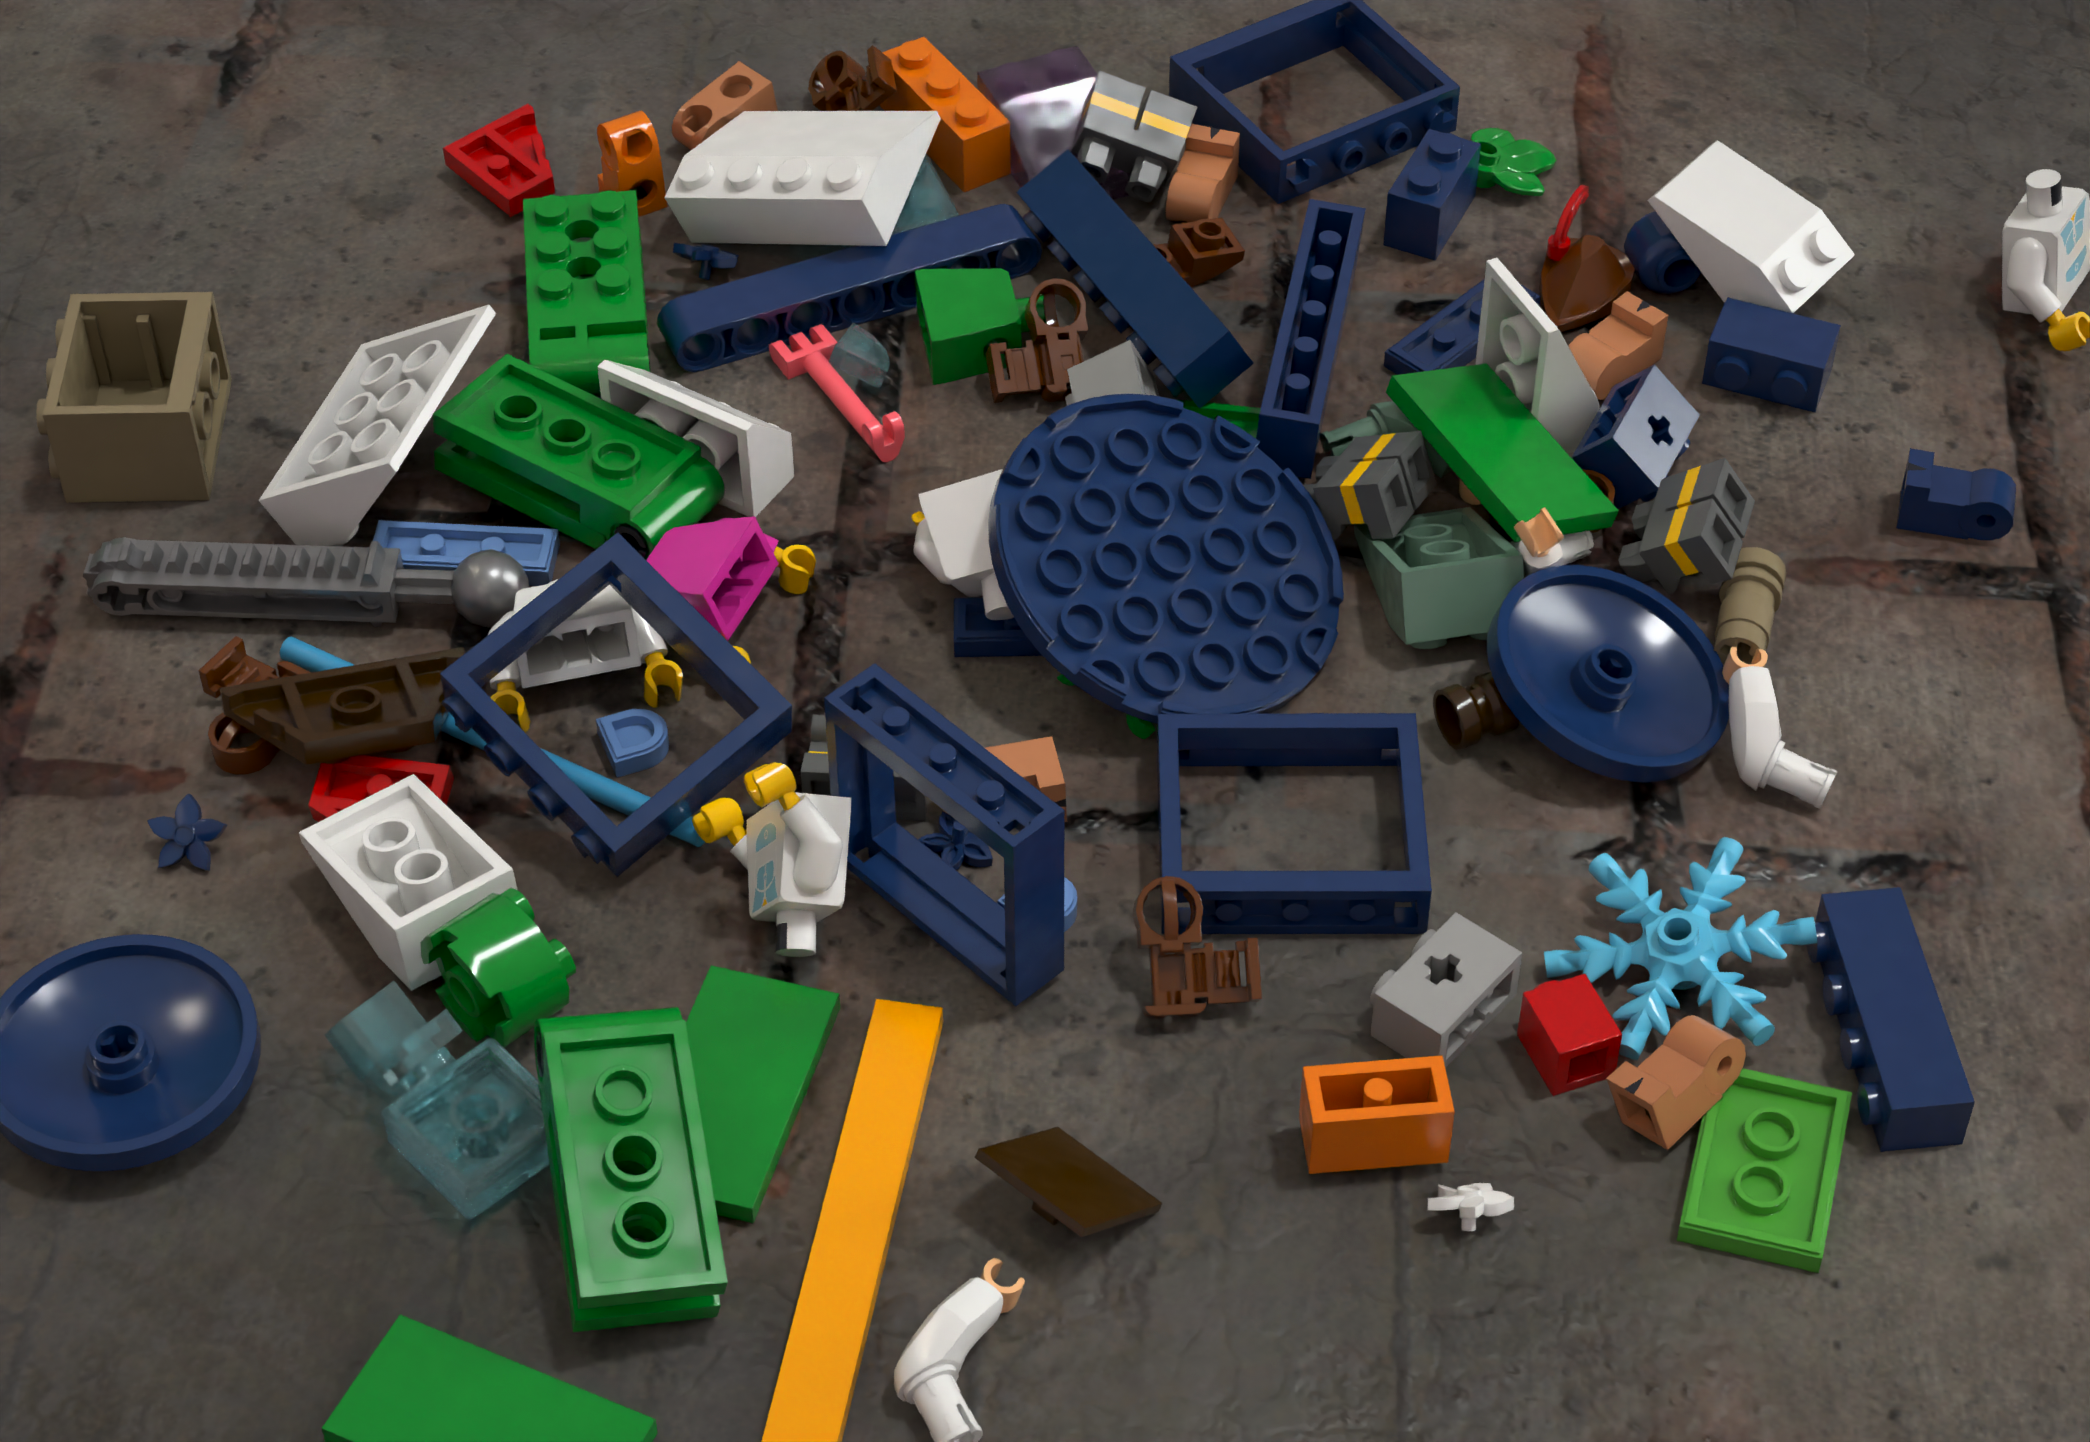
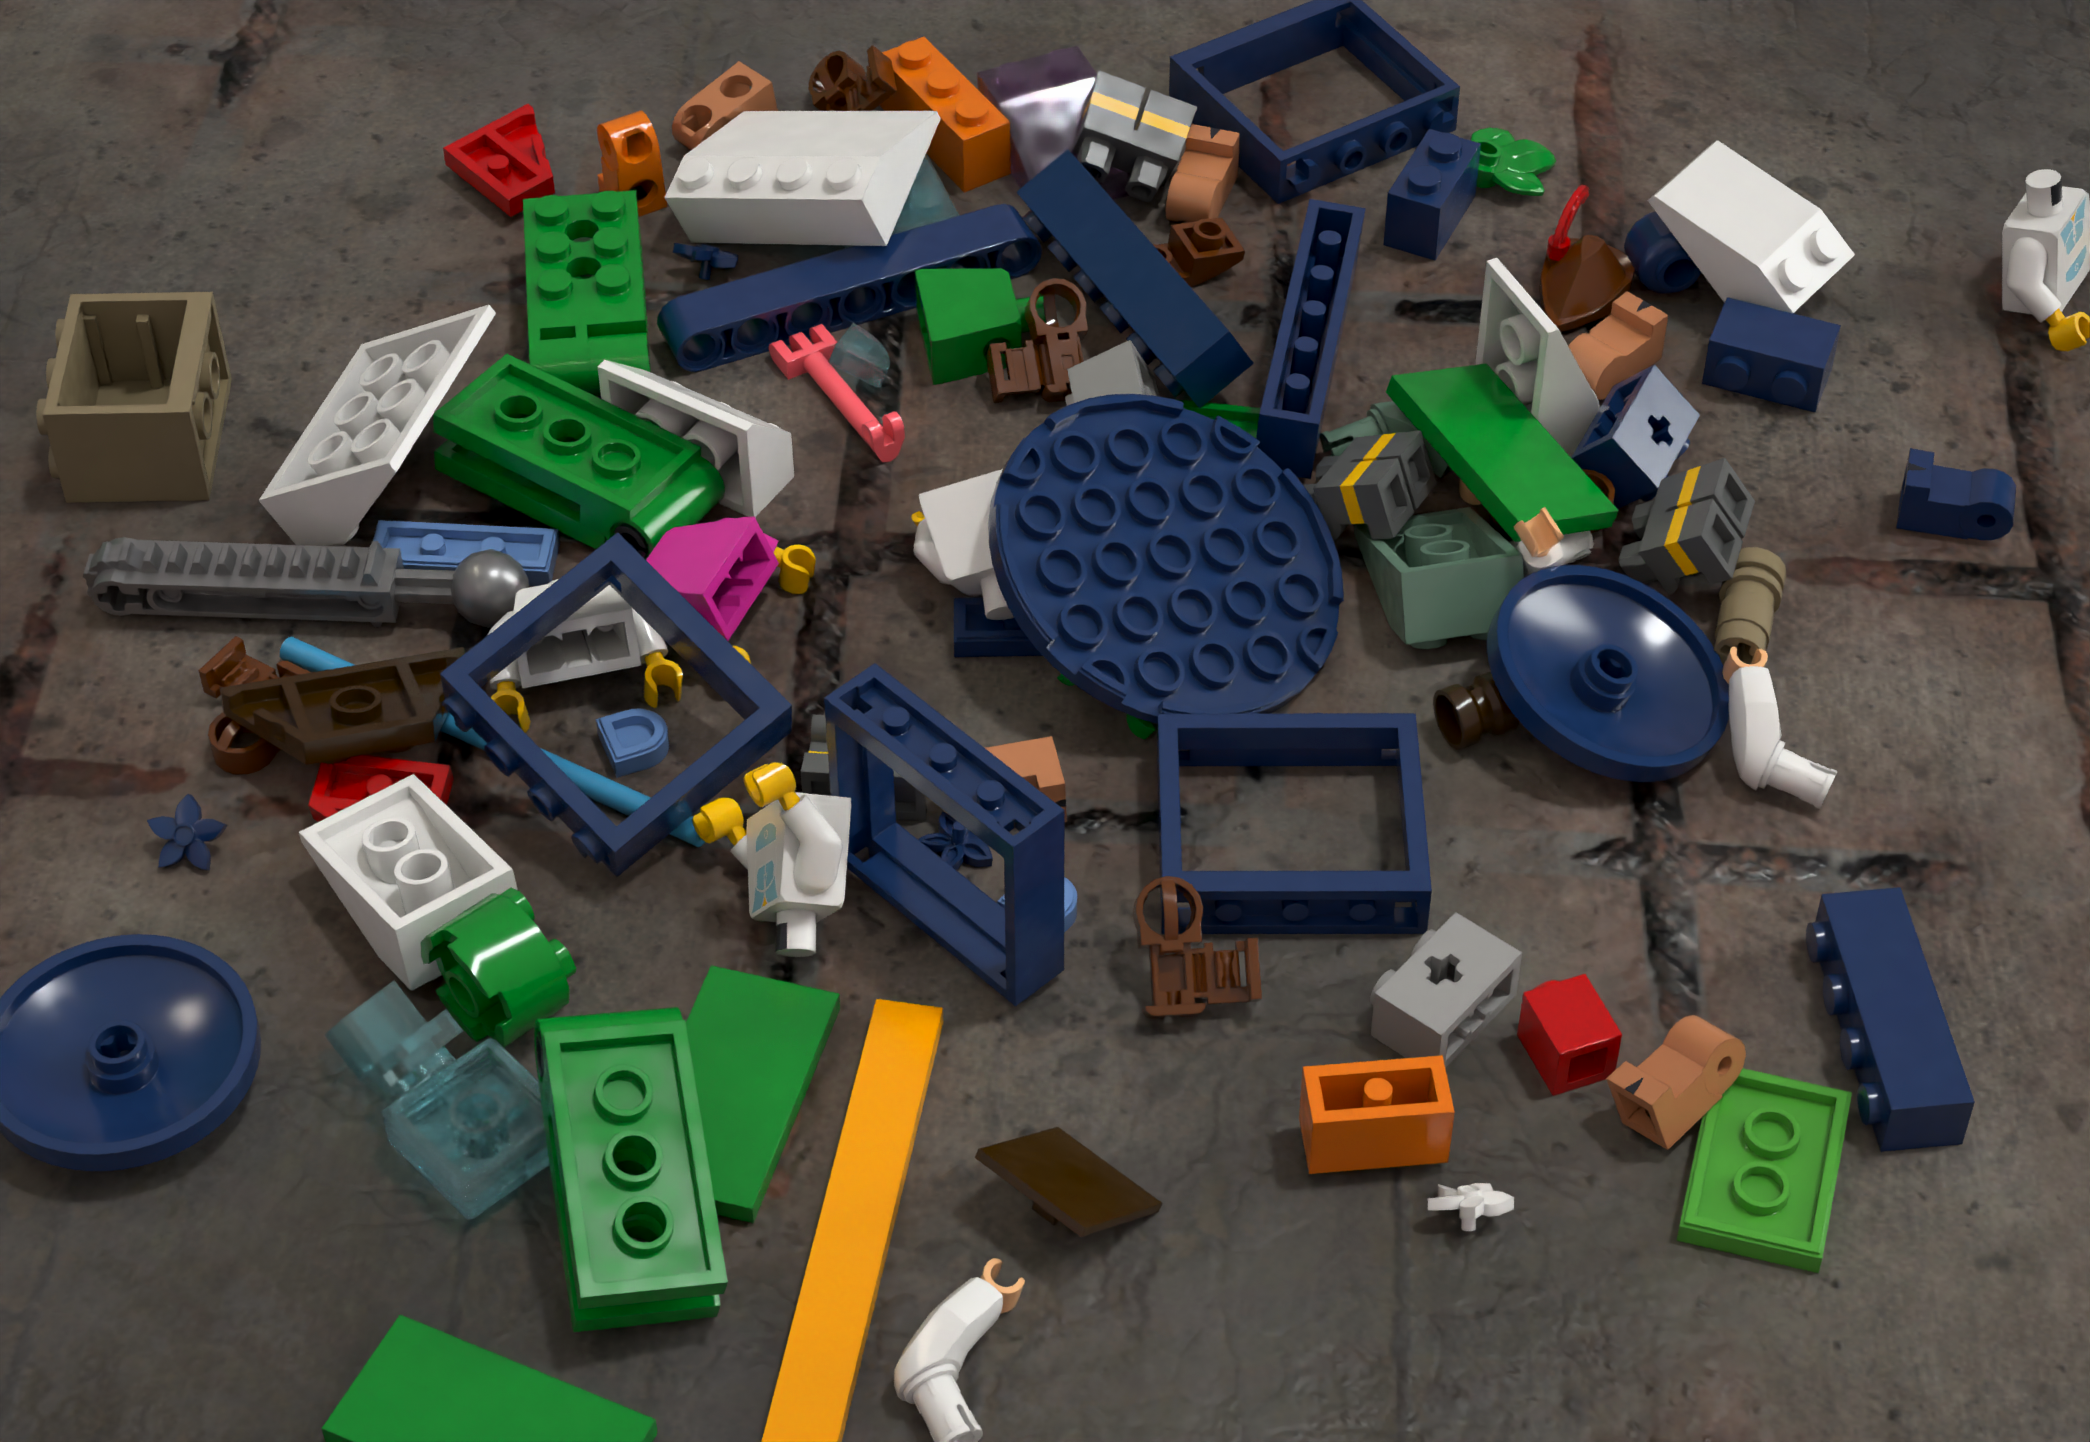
(1444, 339): dark blue tile -> none
(1681, 948): medium azure piece -> none

